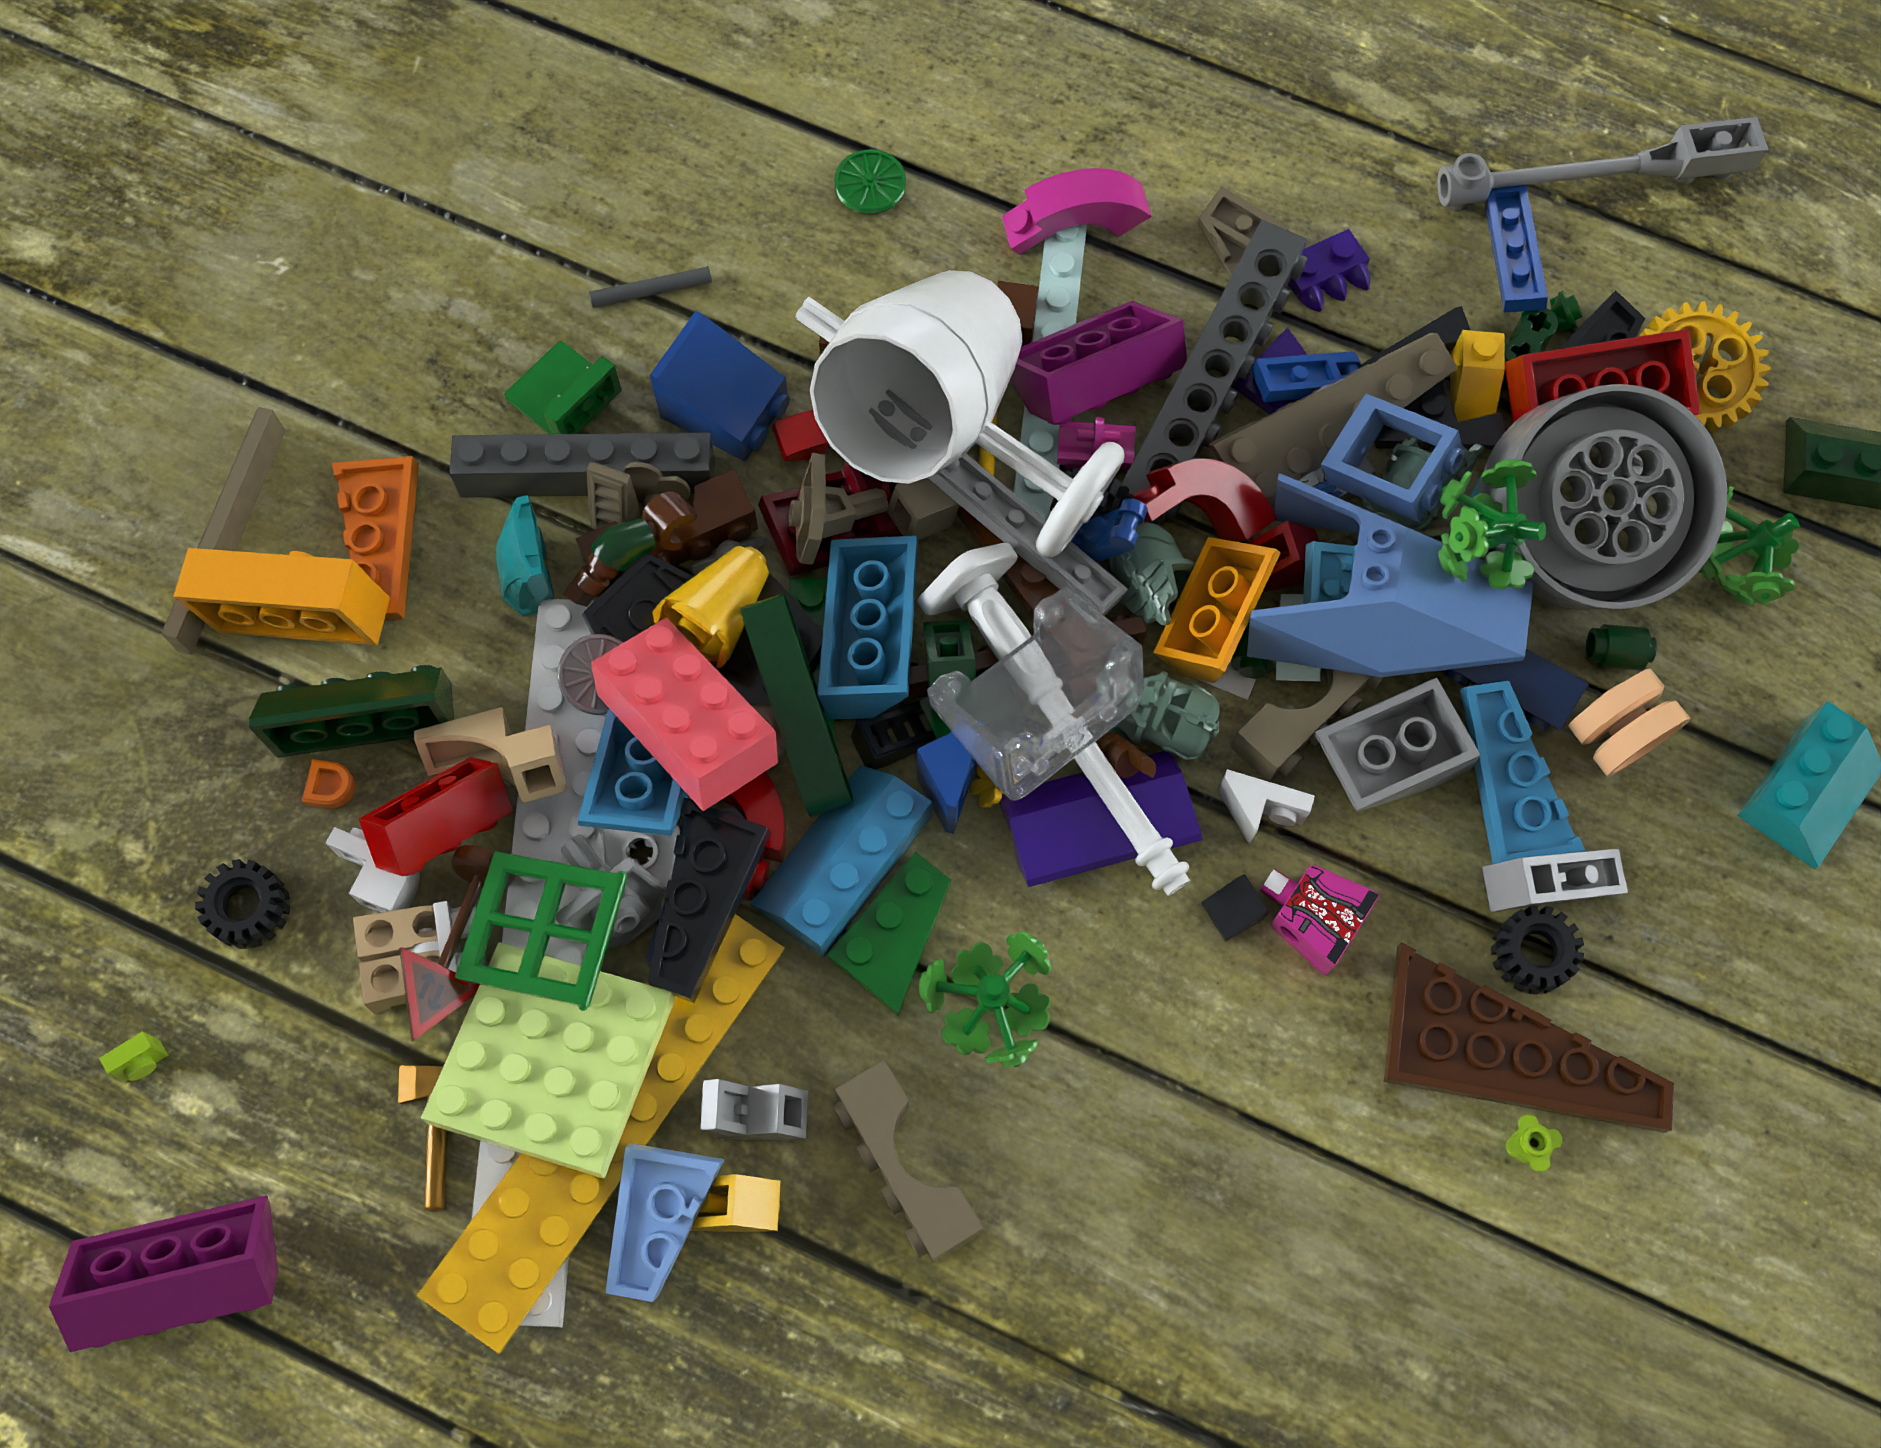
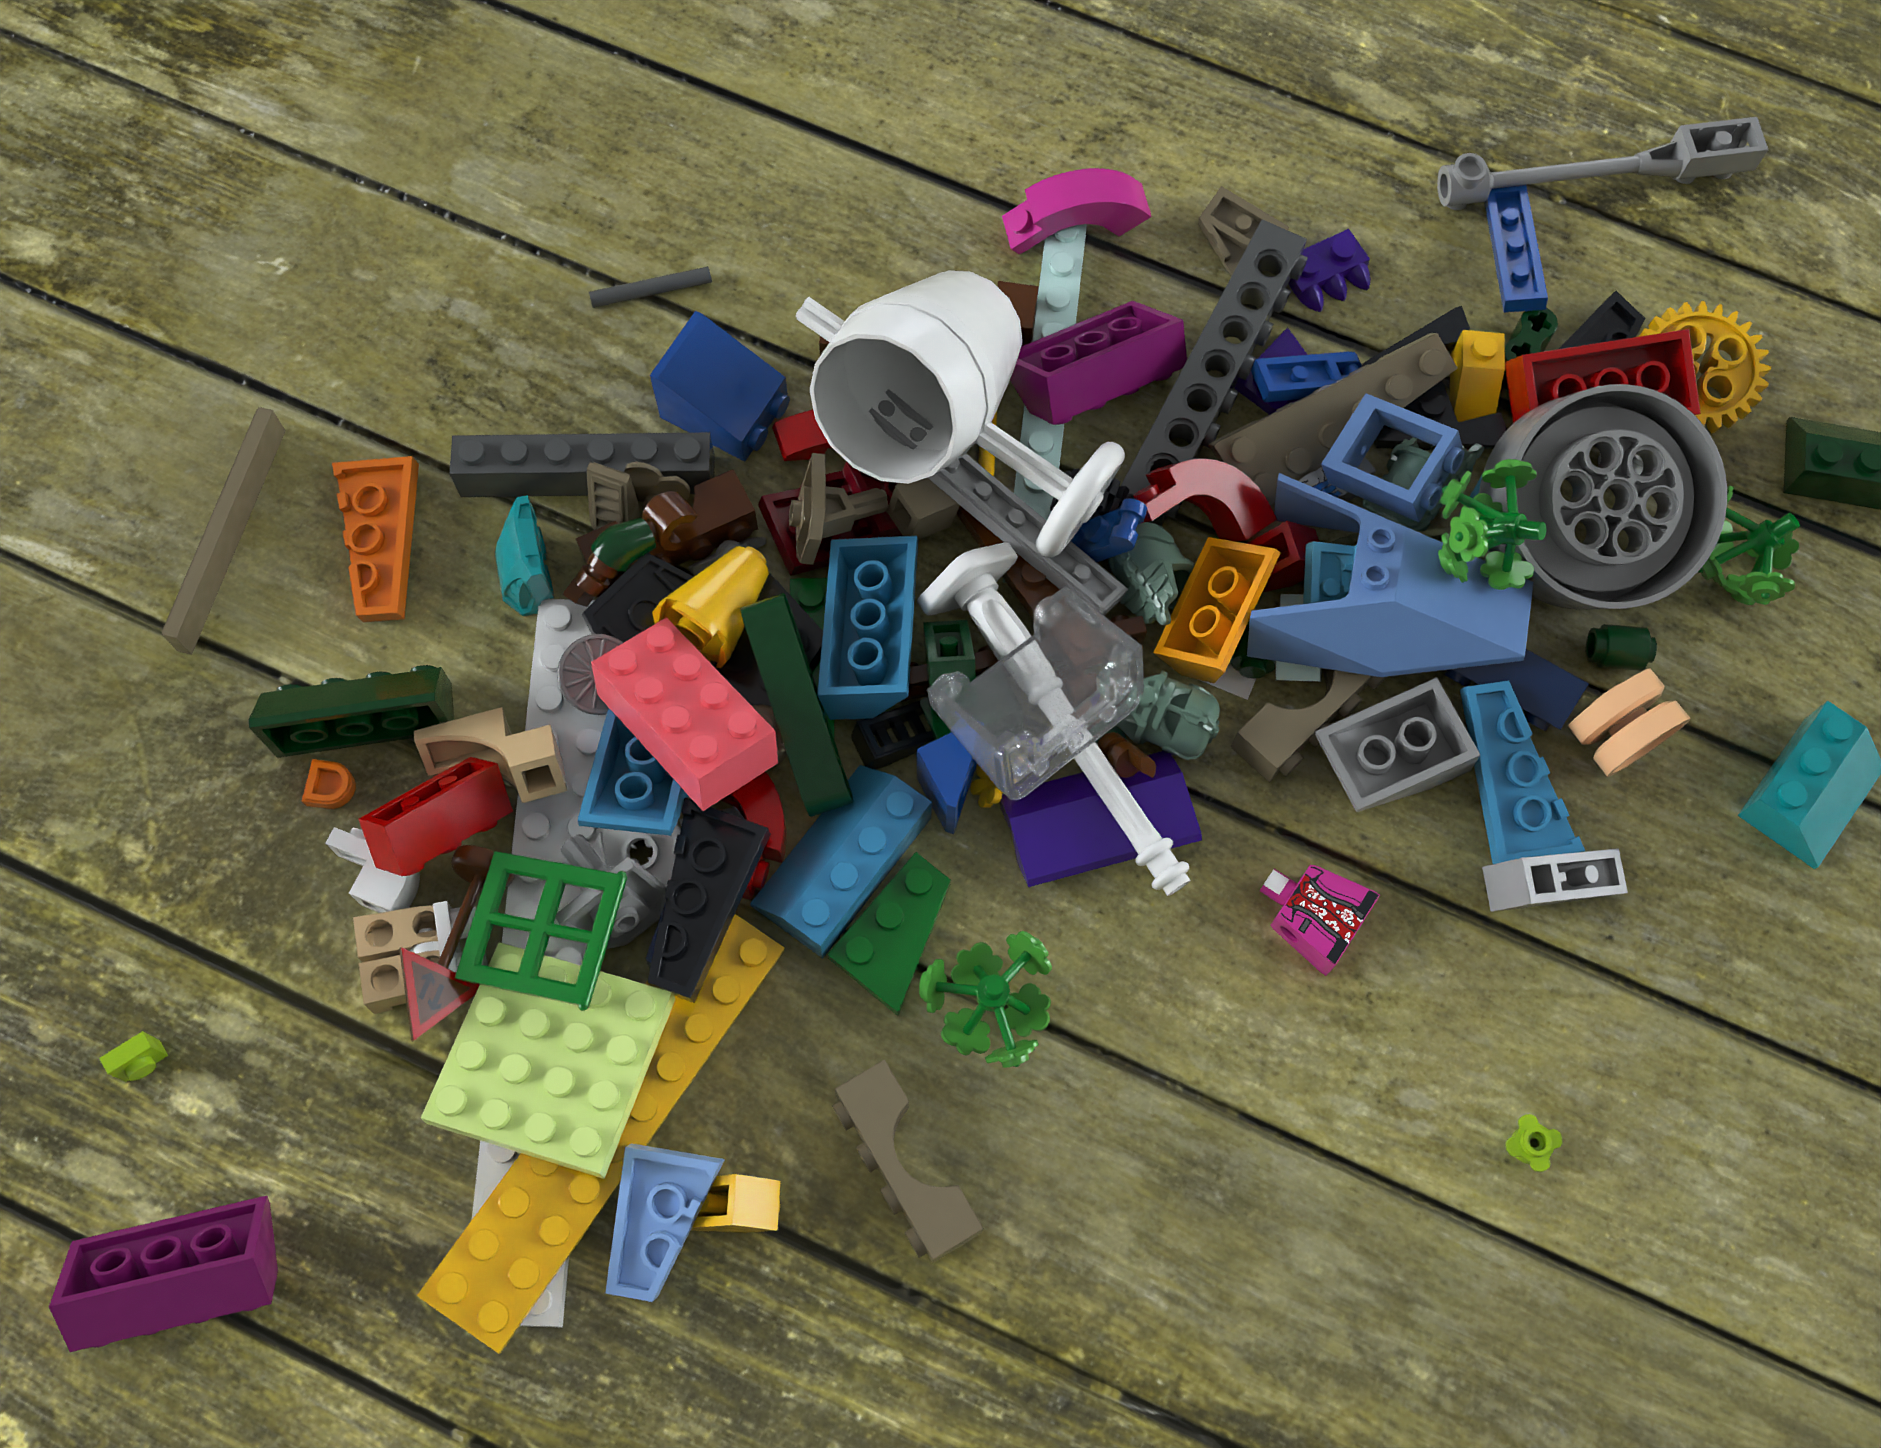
(227, 883): black tyre -> none
(283, 596): light orange brick -> none
(415, 1085): pearl gold piece -> none
(564, 390): green bracket -> none
(754, 1112): light grey brick -> none
(870, 181): green wheel -> none
(1081, 440): dark pink hips -> none
(1235, 908): black slope -> none
(1251, 797): white slope -> none
(1493, 1049): reddish brown wing -> none
(1559, 935): black tyre -> none
(1566, 311): green plate -> none

